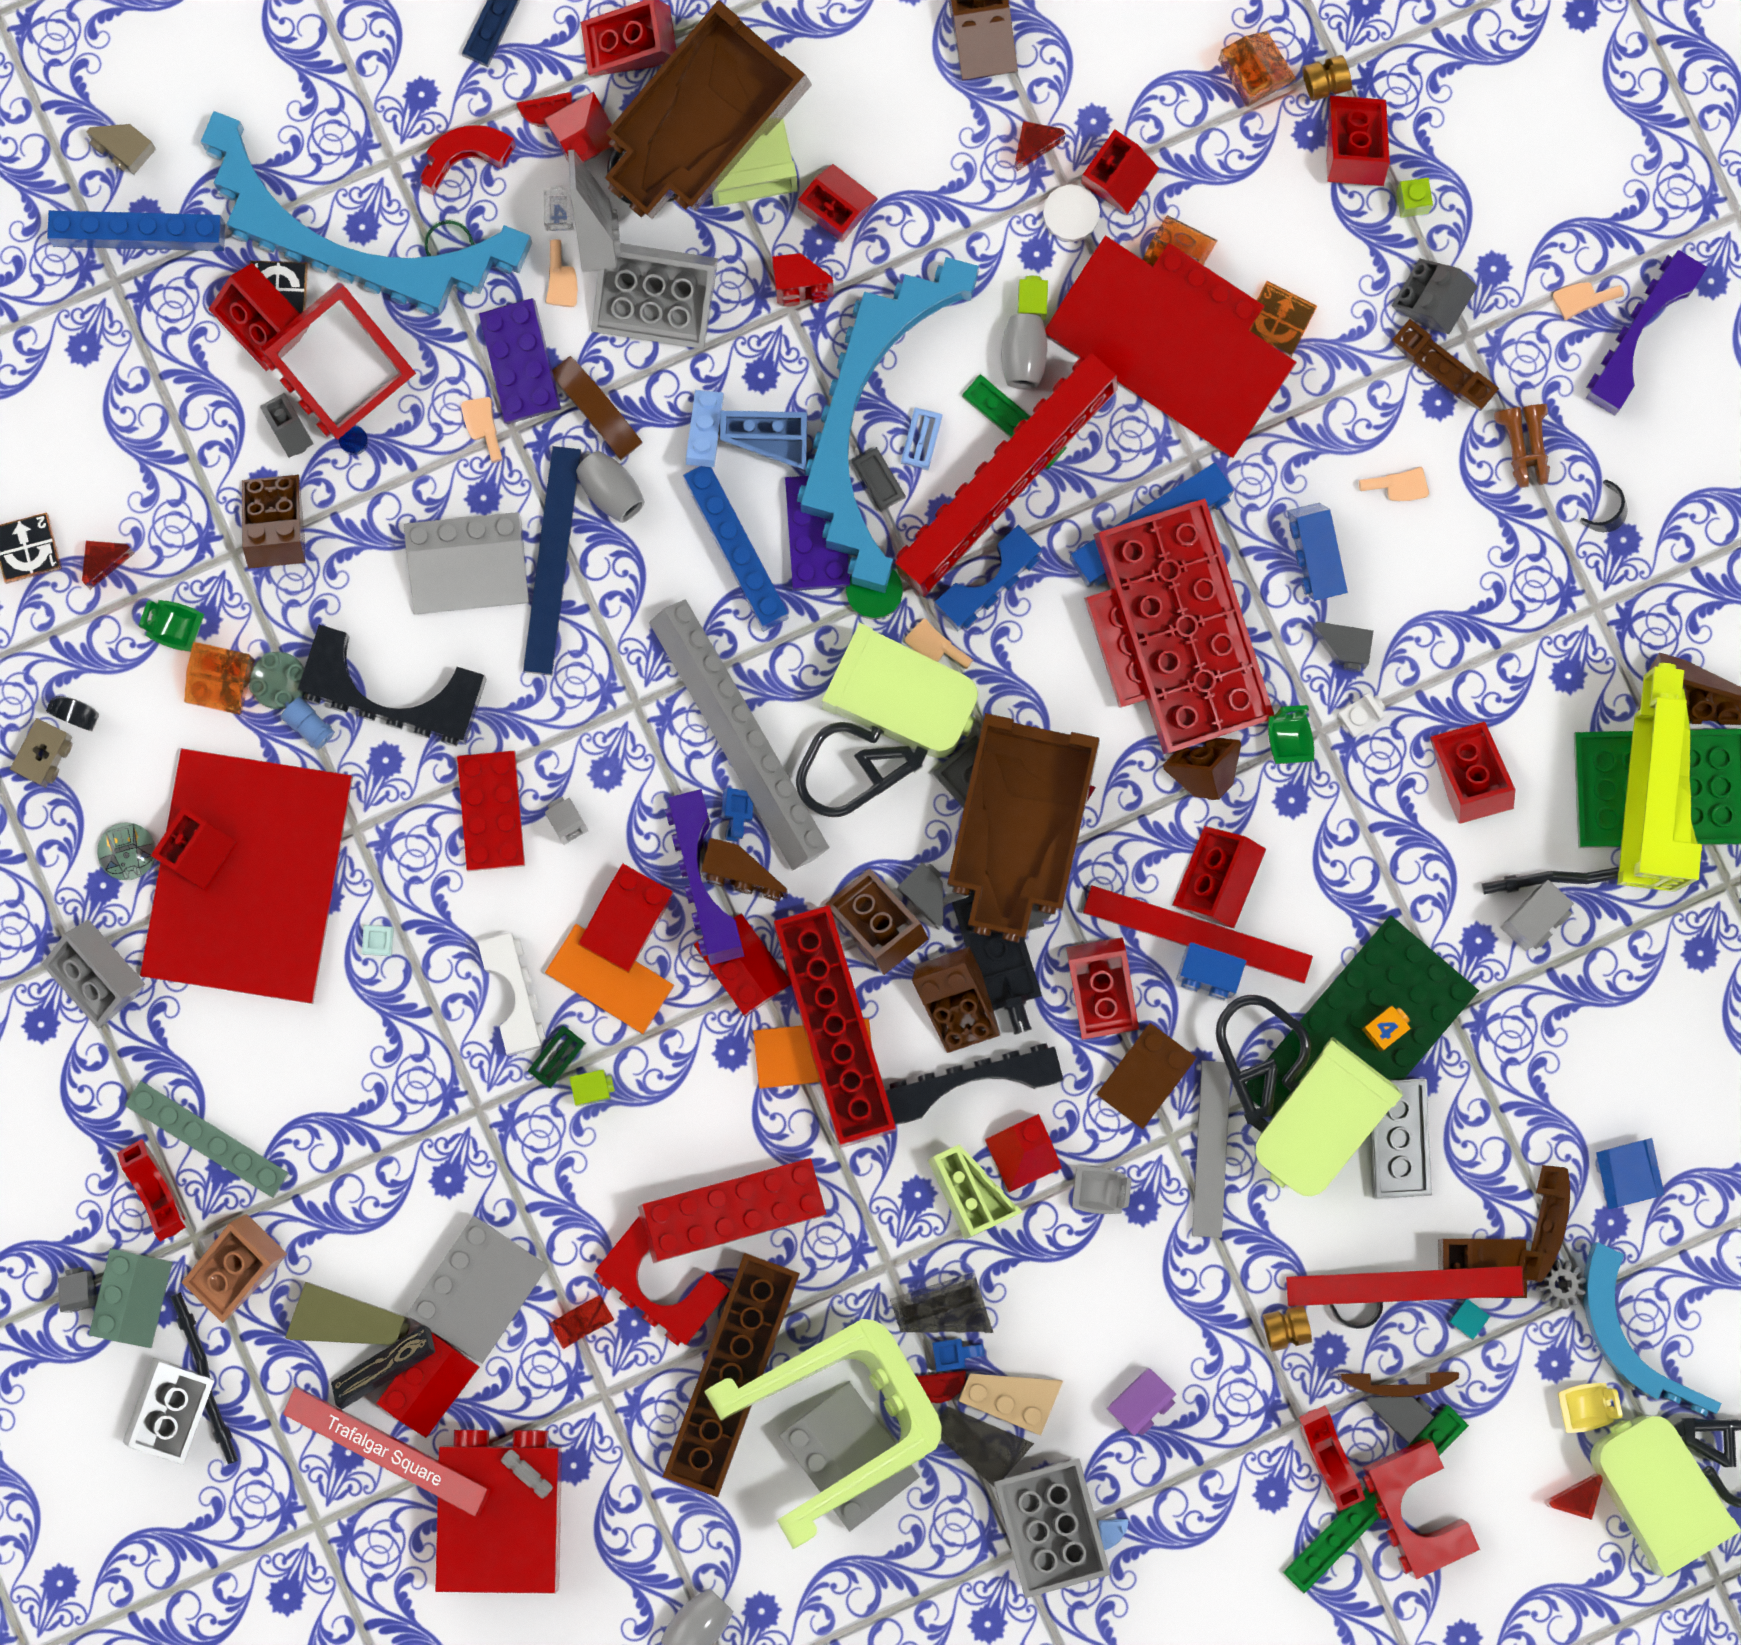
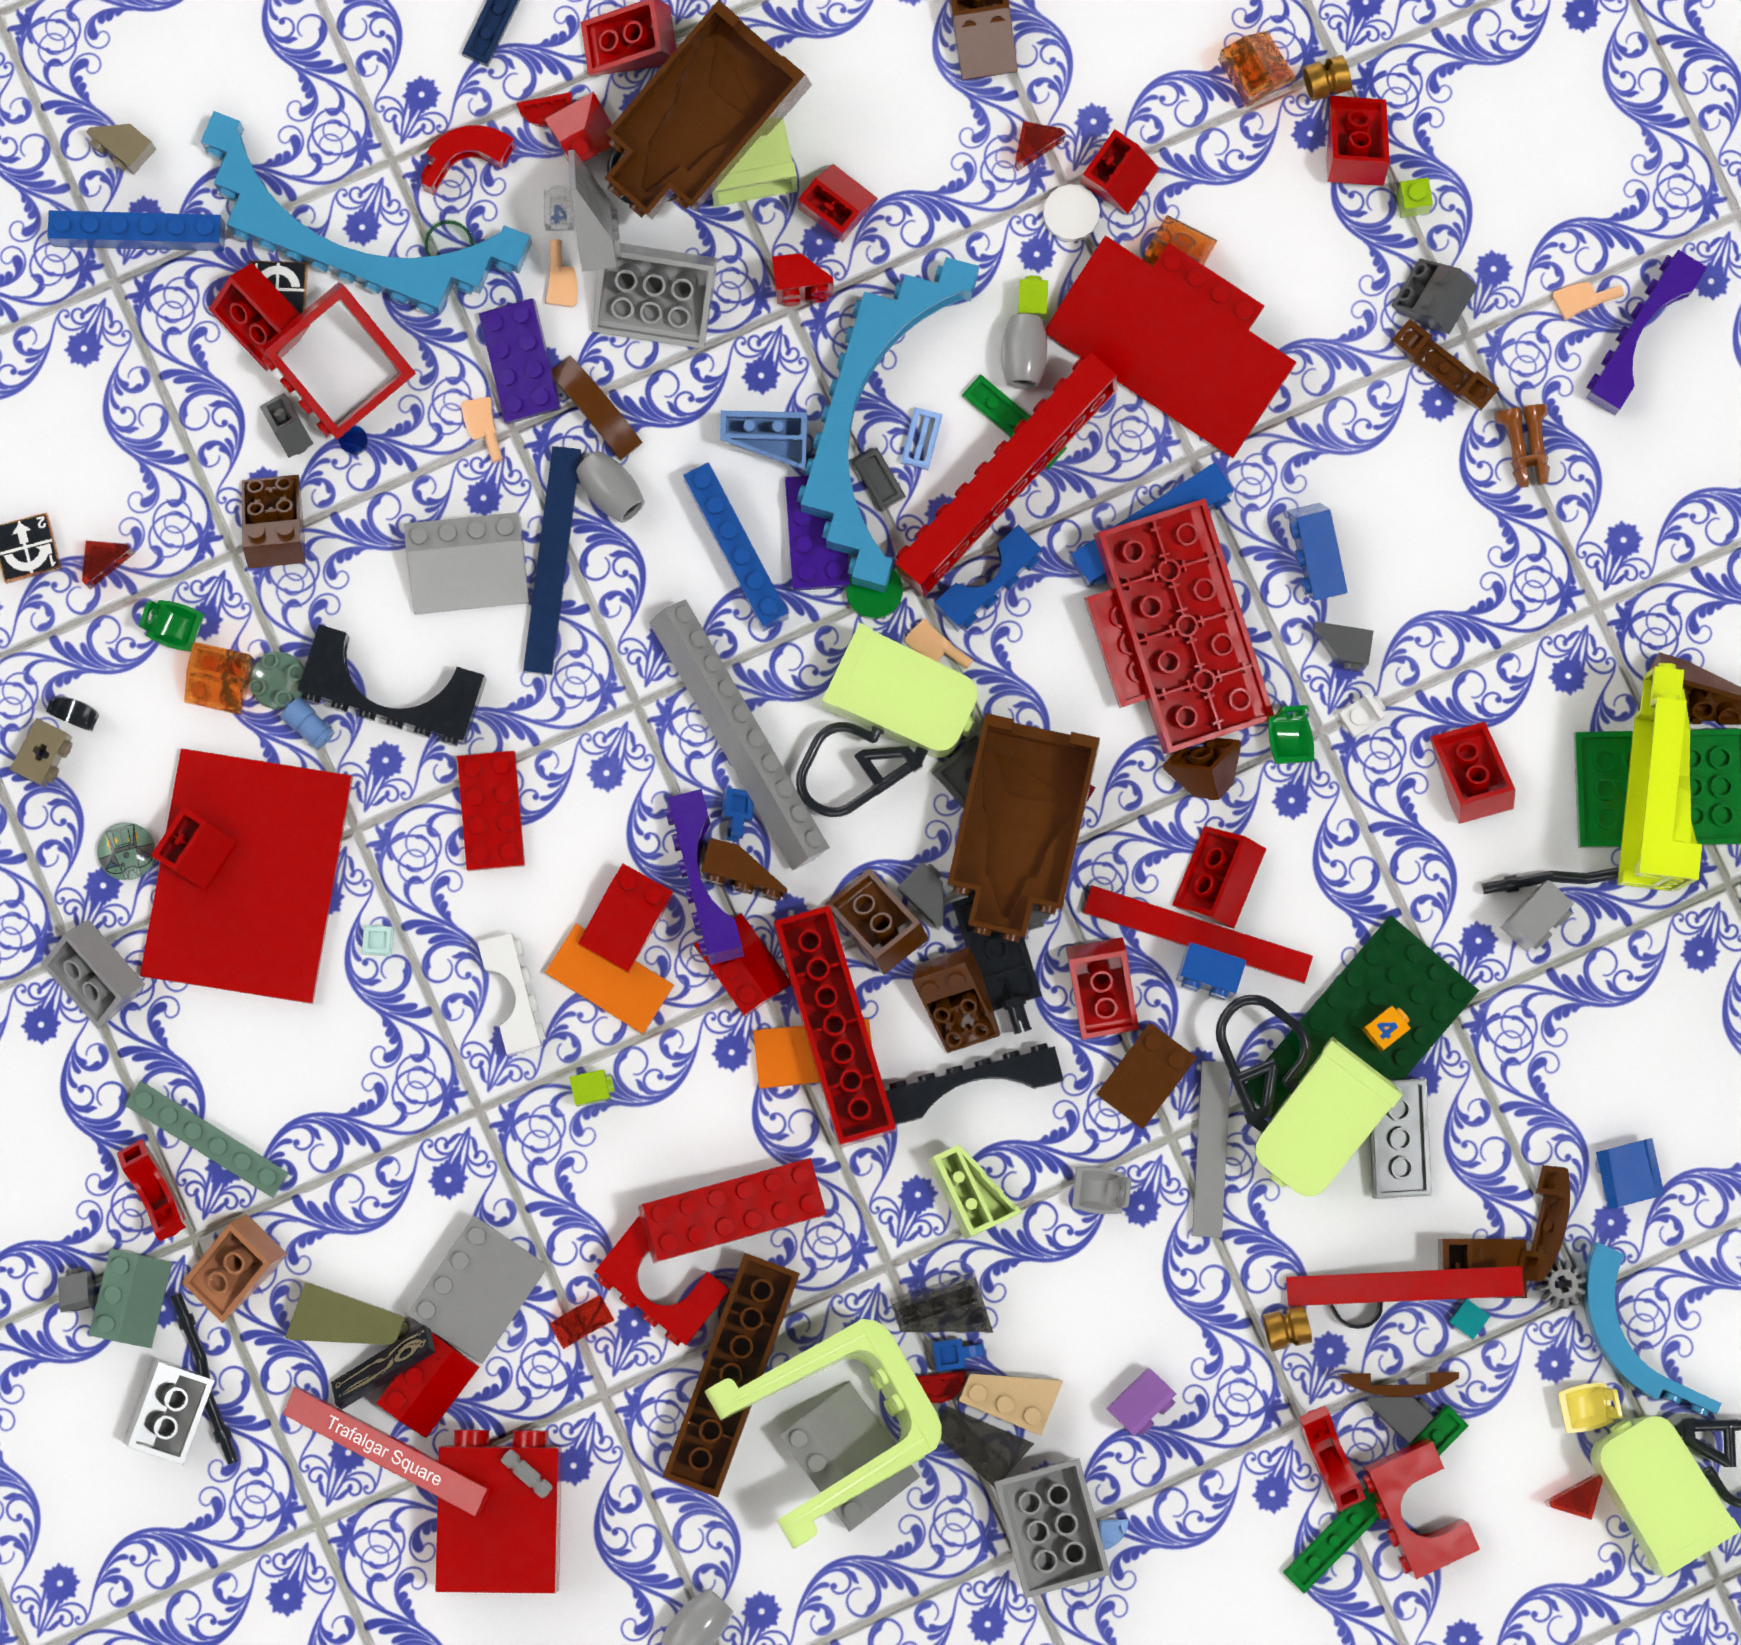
(542, 1077): dark green tile -> none
(565, 820): light grey slope -> none
(704, 428): light blue plate -> none
(1023, 1153): red slope -> none
(1282, 318): clear orange tile -> none
(1400, 487): light nougat piece -> none
(1615, 522): black helmet -> none

